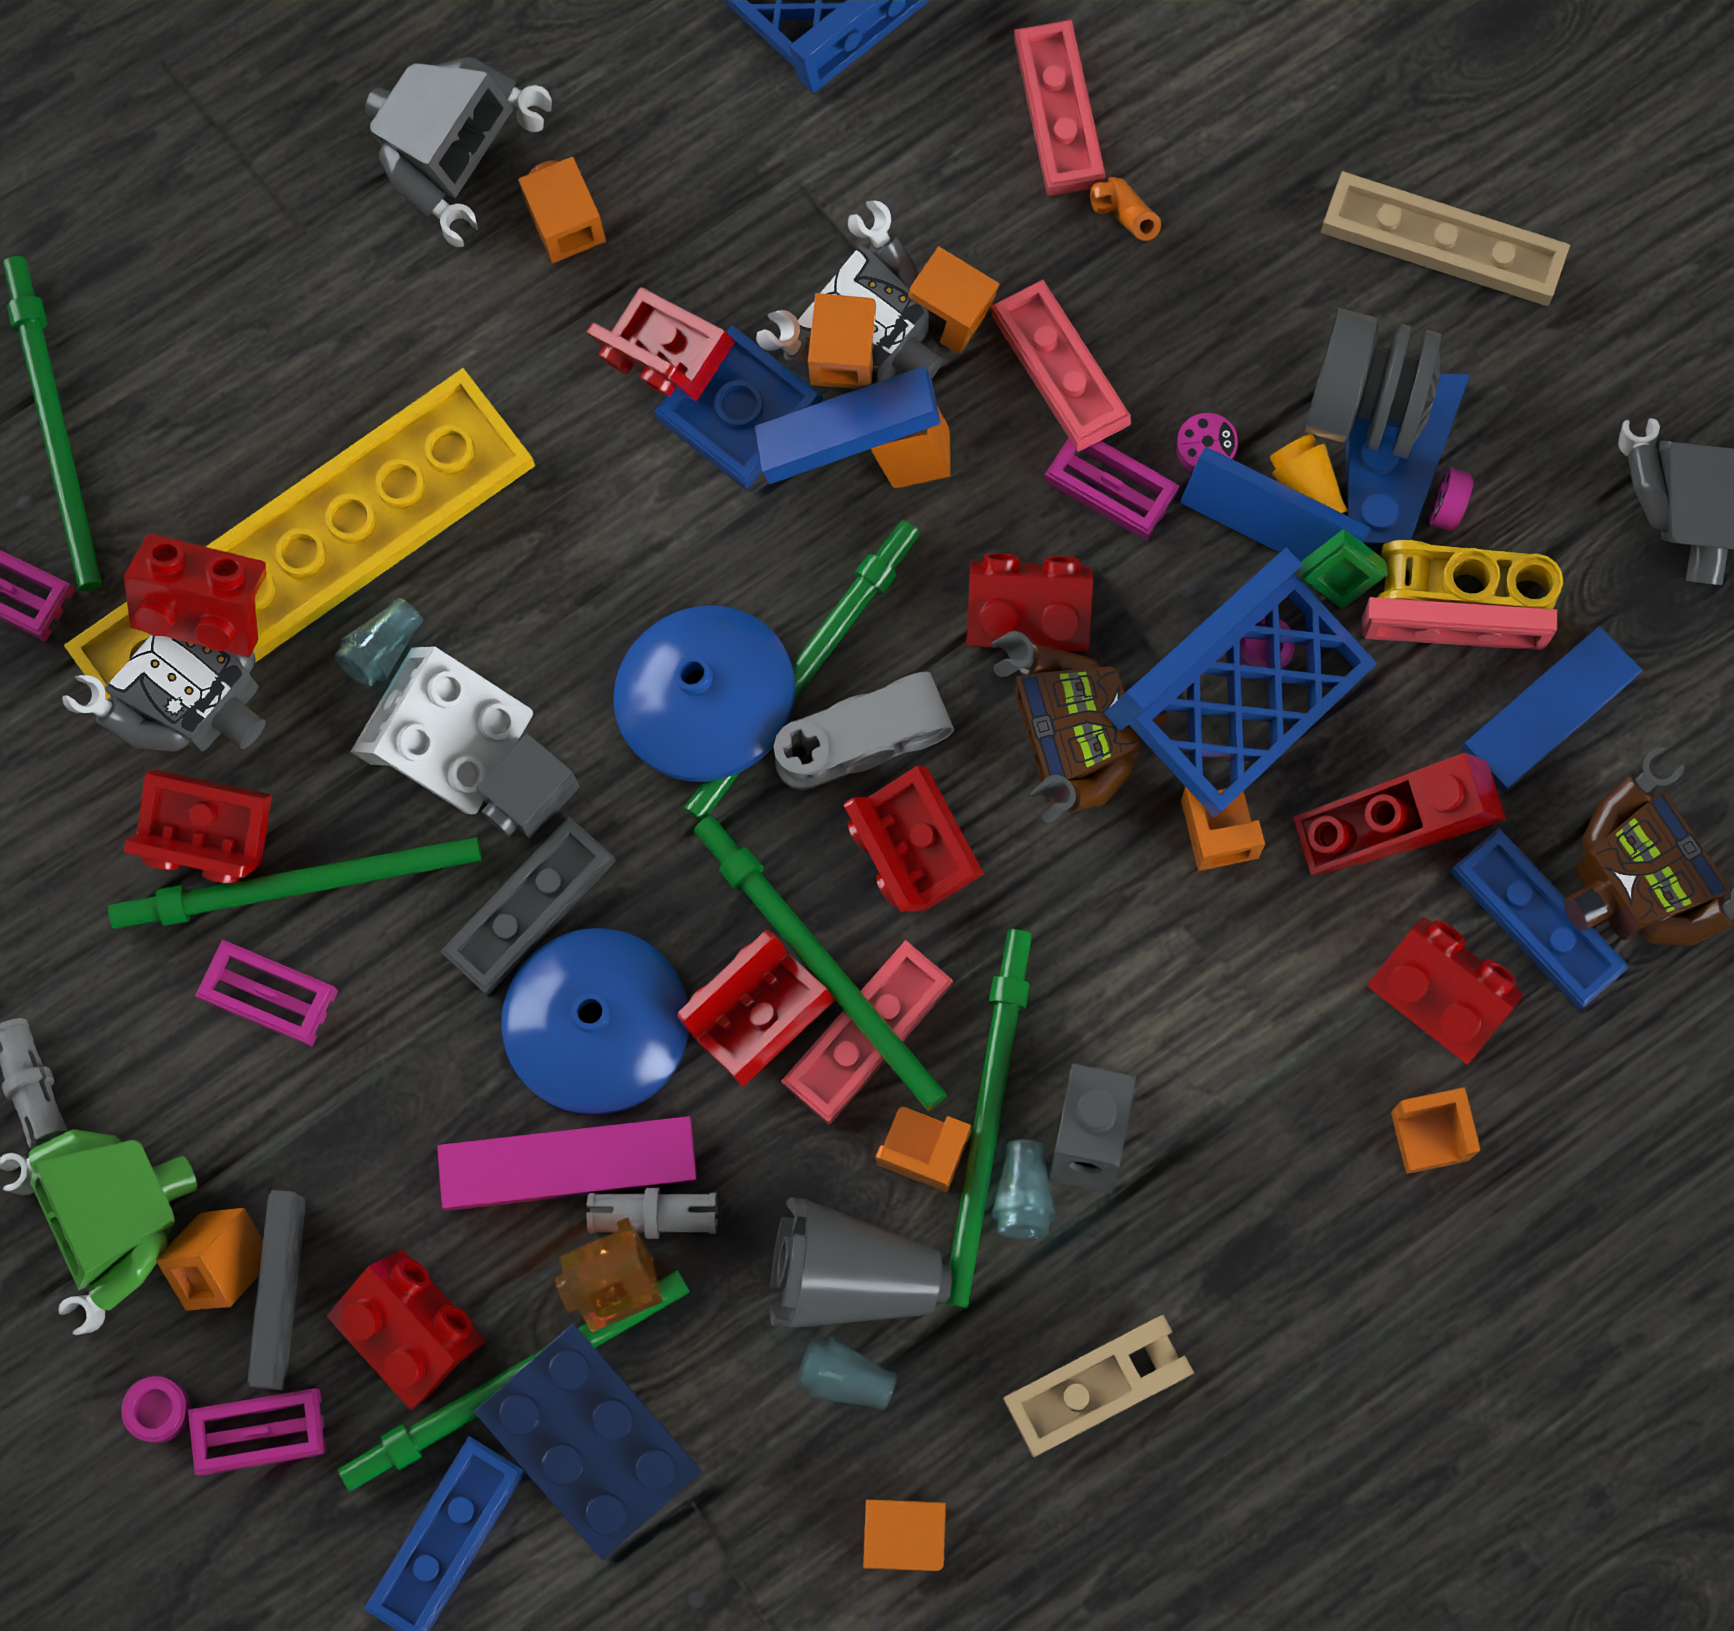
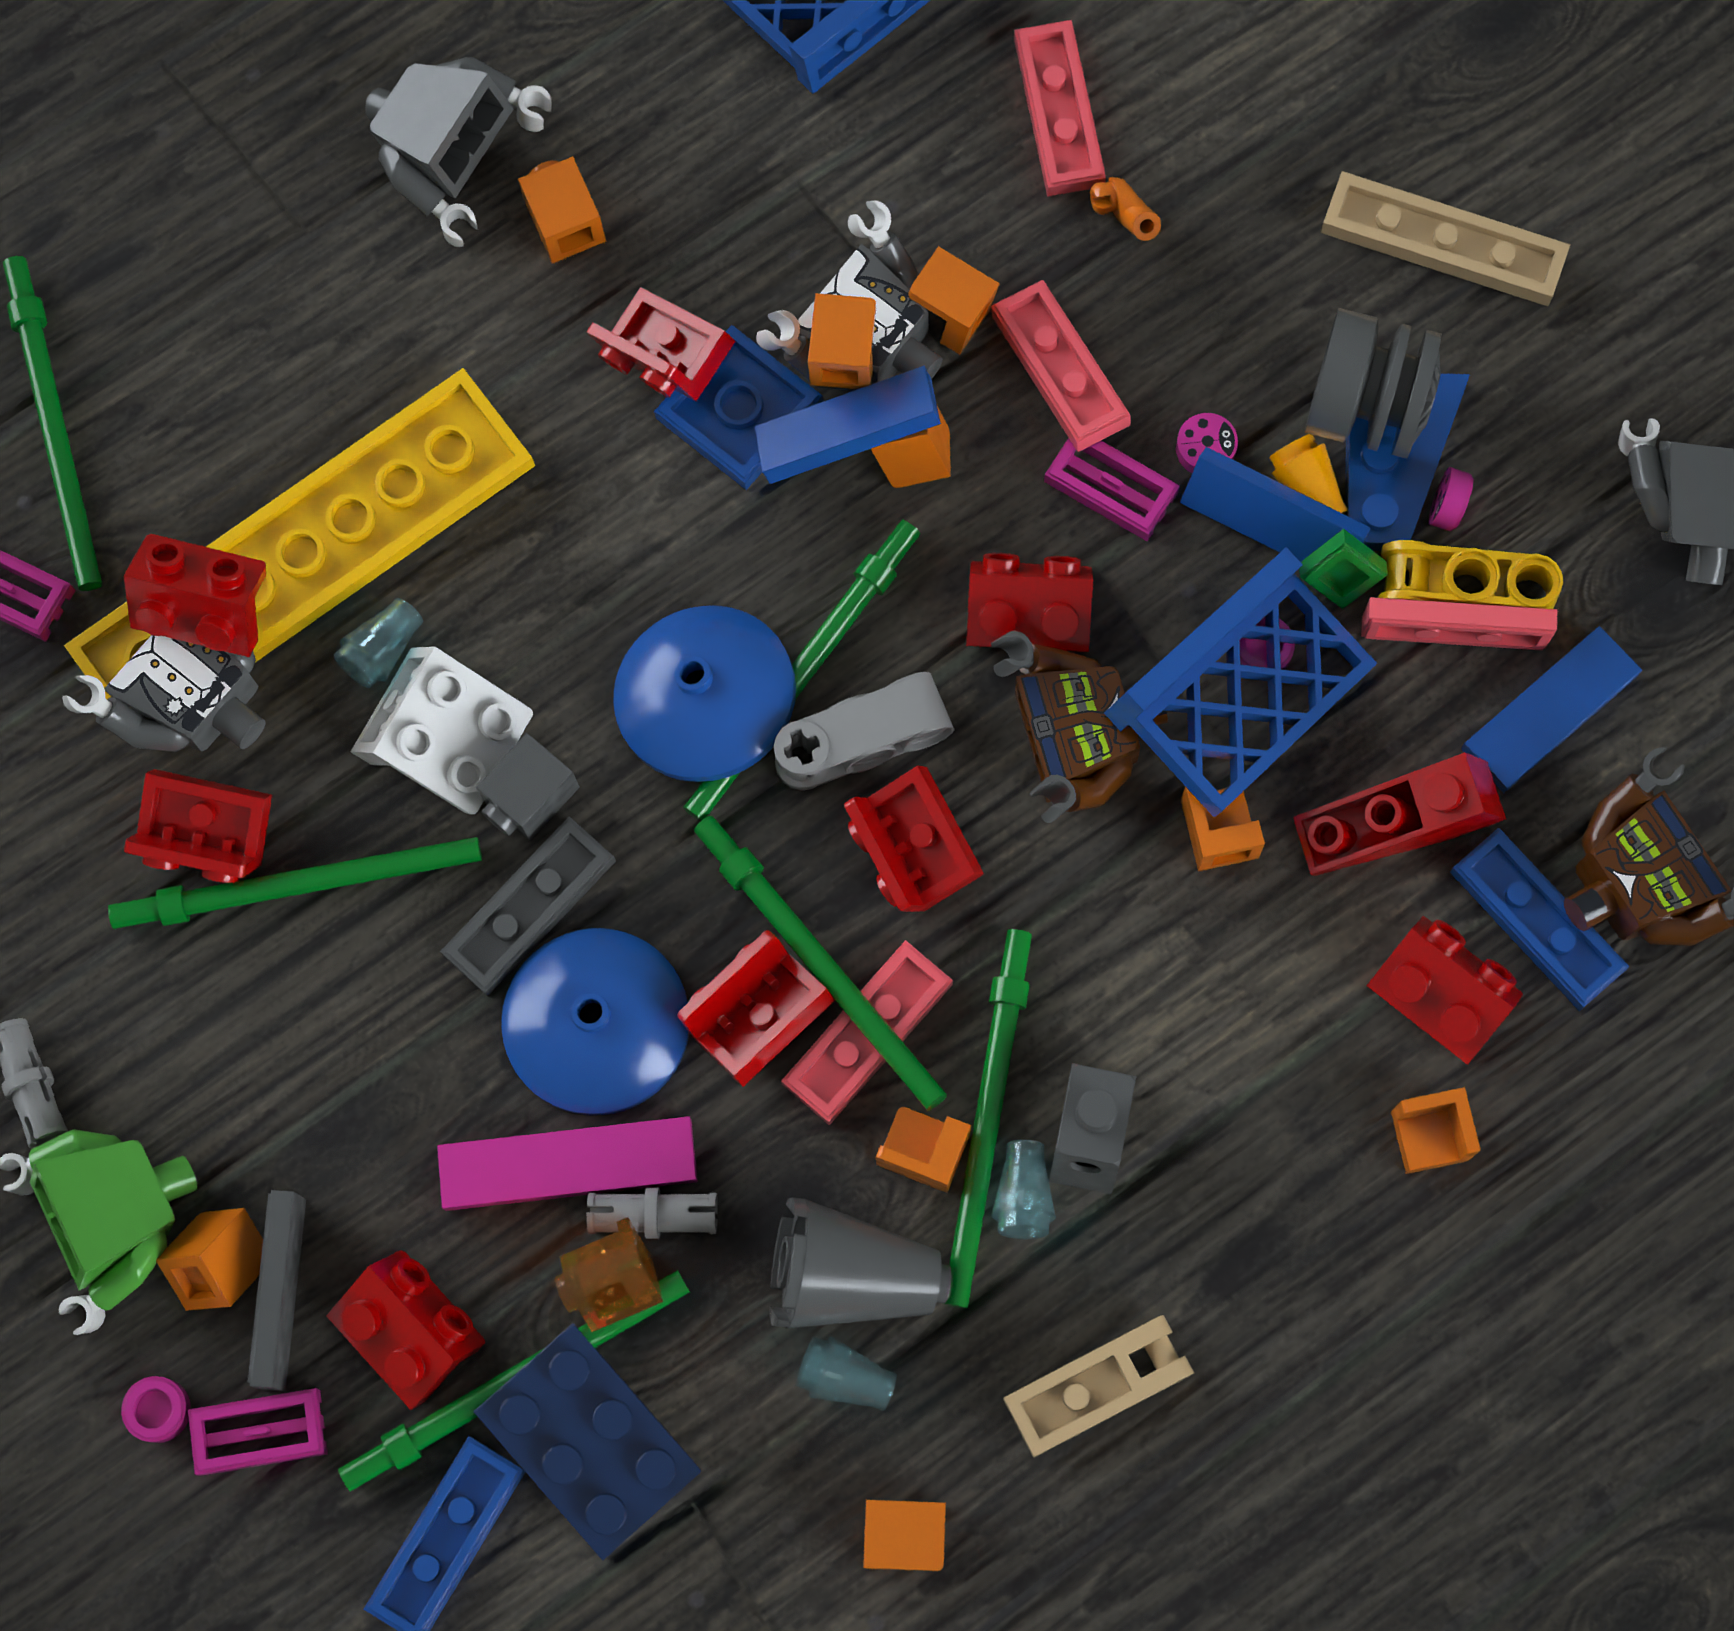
(314, 1013): dark pink tile -> none

